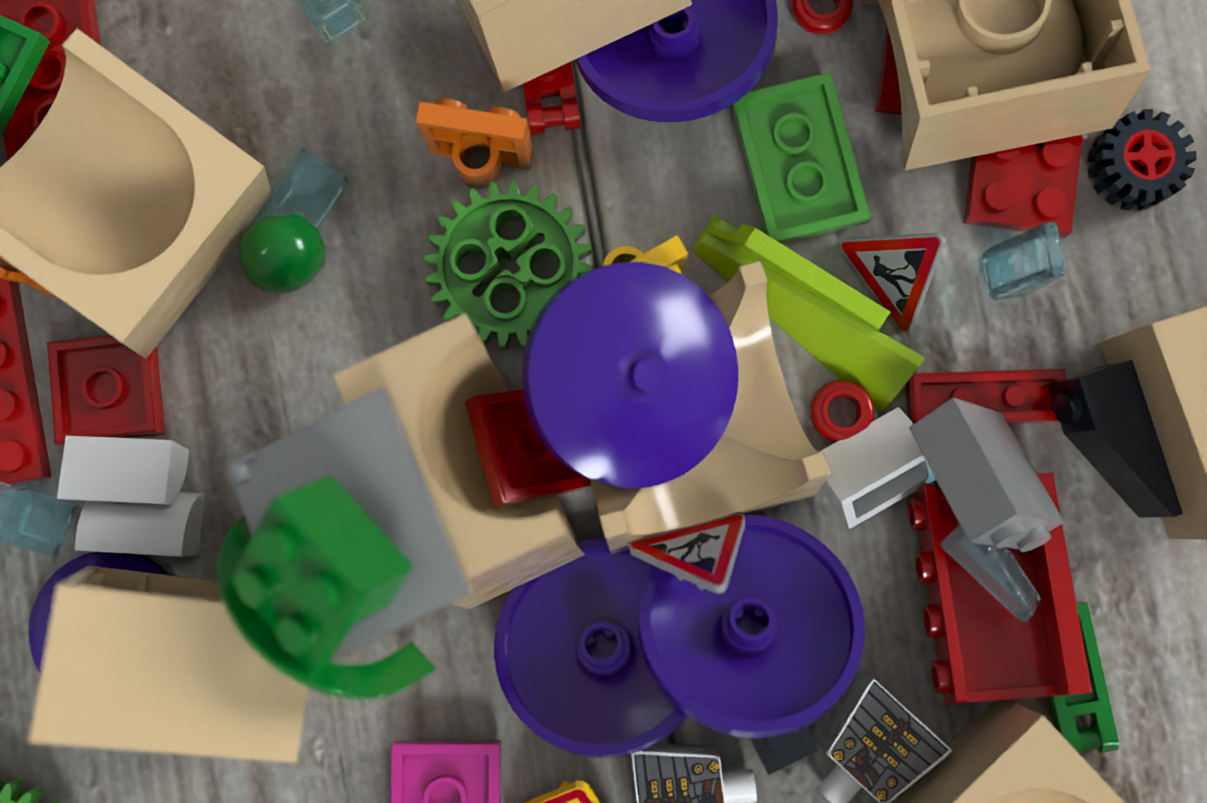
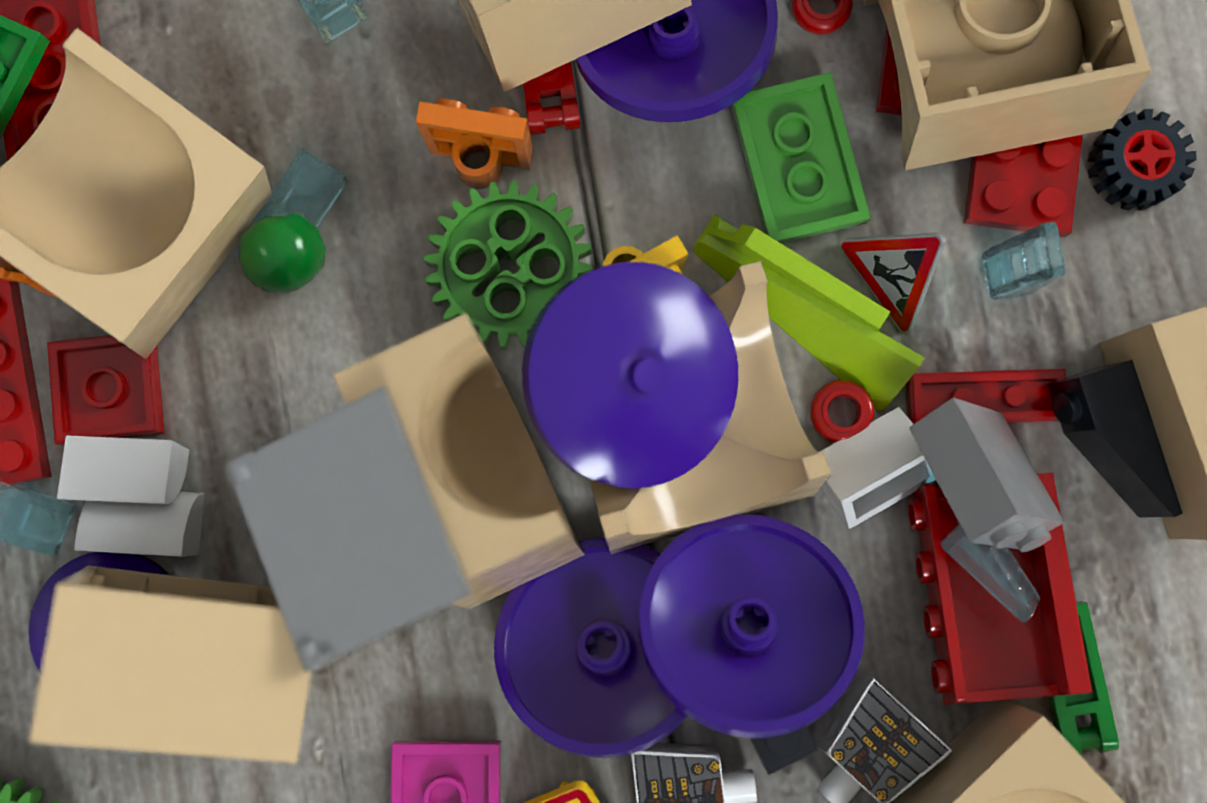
(305, 584): green piece -> none
(512, 453): red tile -> none
(697, 552): piece -> none

